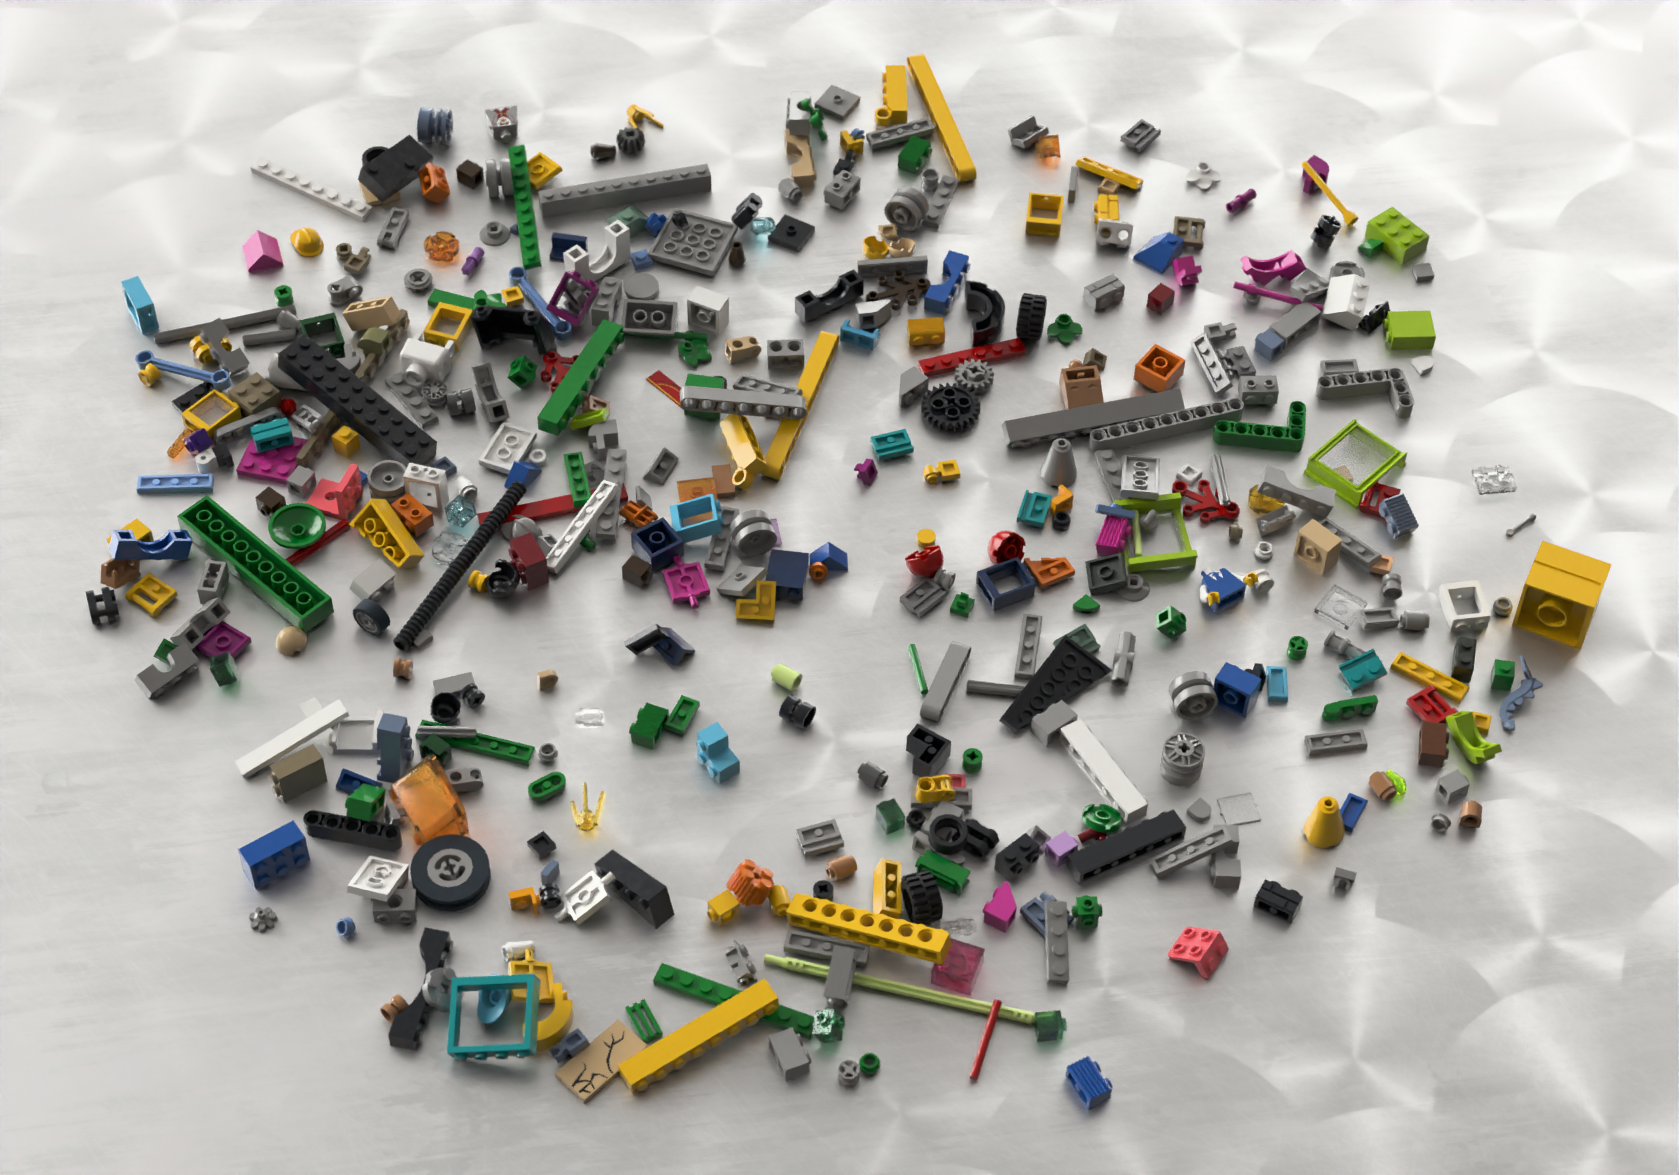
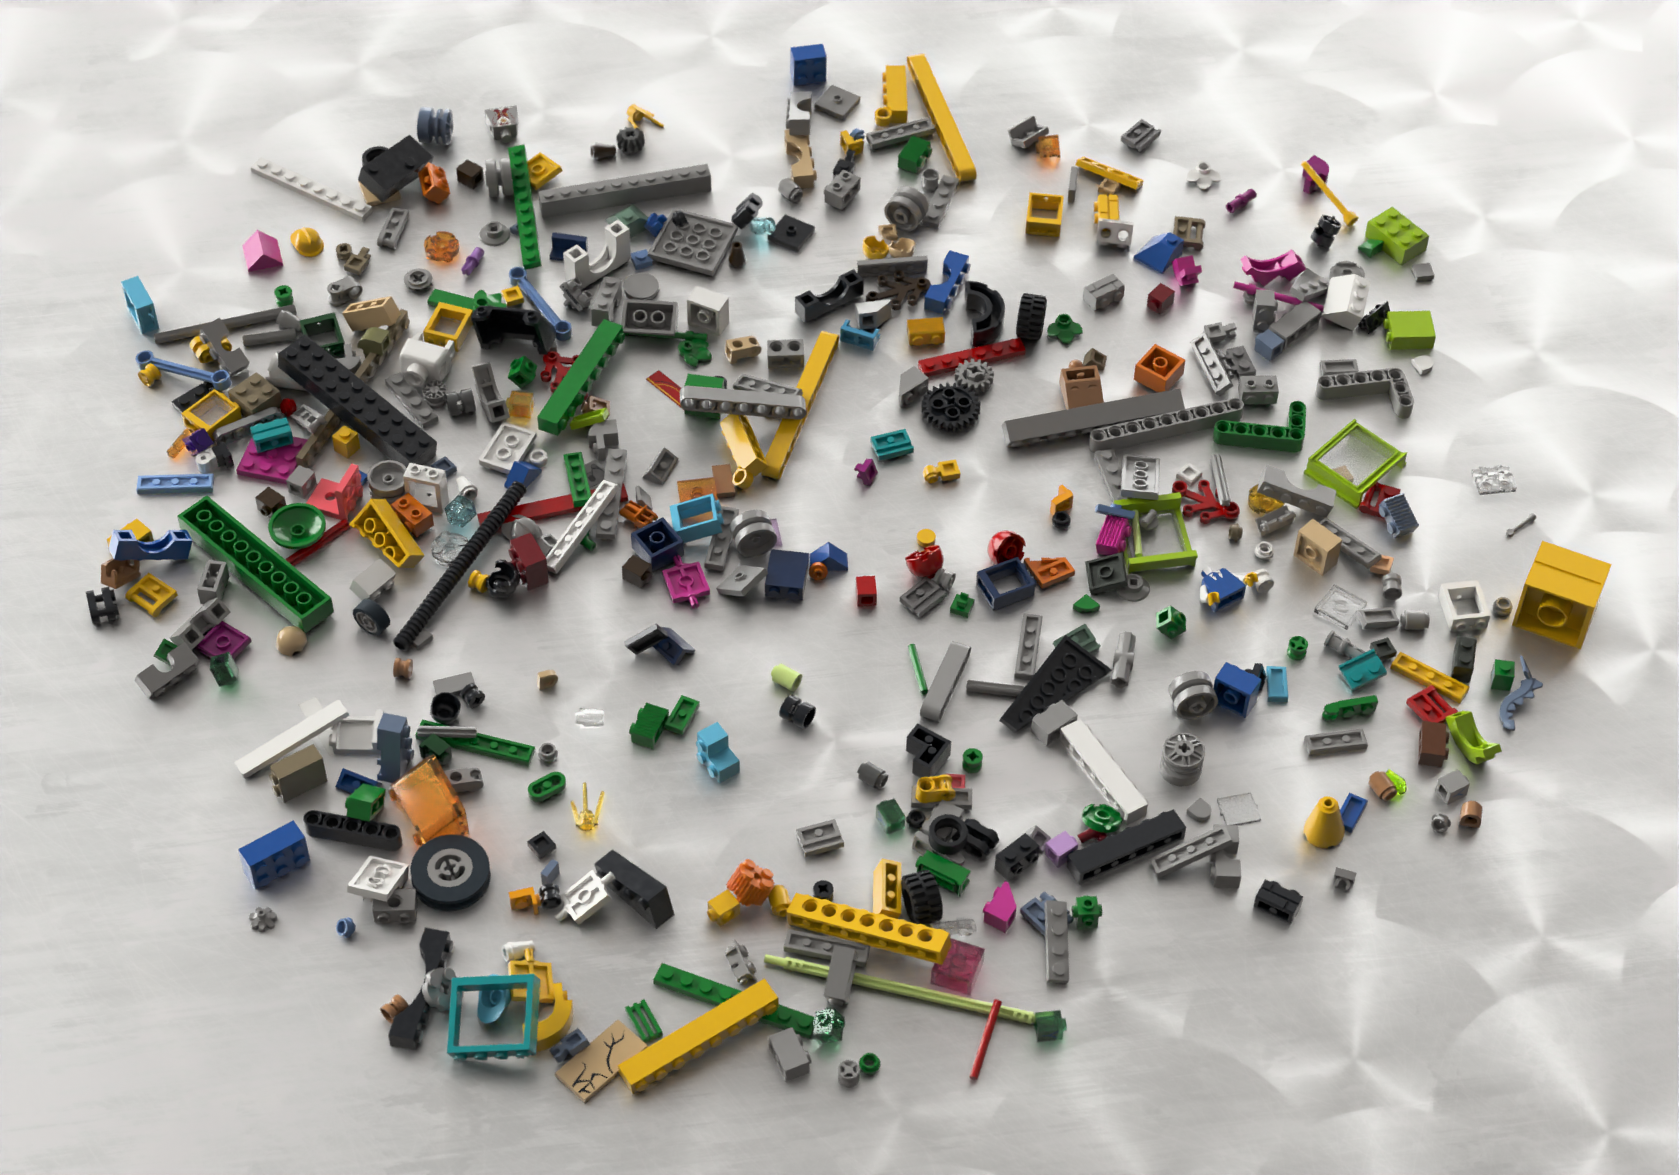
(393, 815): light grey tile -> none
(520, 404): none -> clear yellow brick
(561, 312): magenta window -> none
(762, 607): yellow plate -> none
(808, 64): none -> blue brick
(816, 118): green plant -> none
(841, 867): medium nougat brick -> none
(866, 591): none -> red brick
(1034, 508): teal plate -> none
(1059, 465): light grey cone -> none
(1088, 1082): blue brick -> none
(1200, 947): coral bracket -> none
(1263, 309): none -> light grey brick
(1383, 649): none -> pearl dark grey plate
(1482, 722): yellow tile -> none

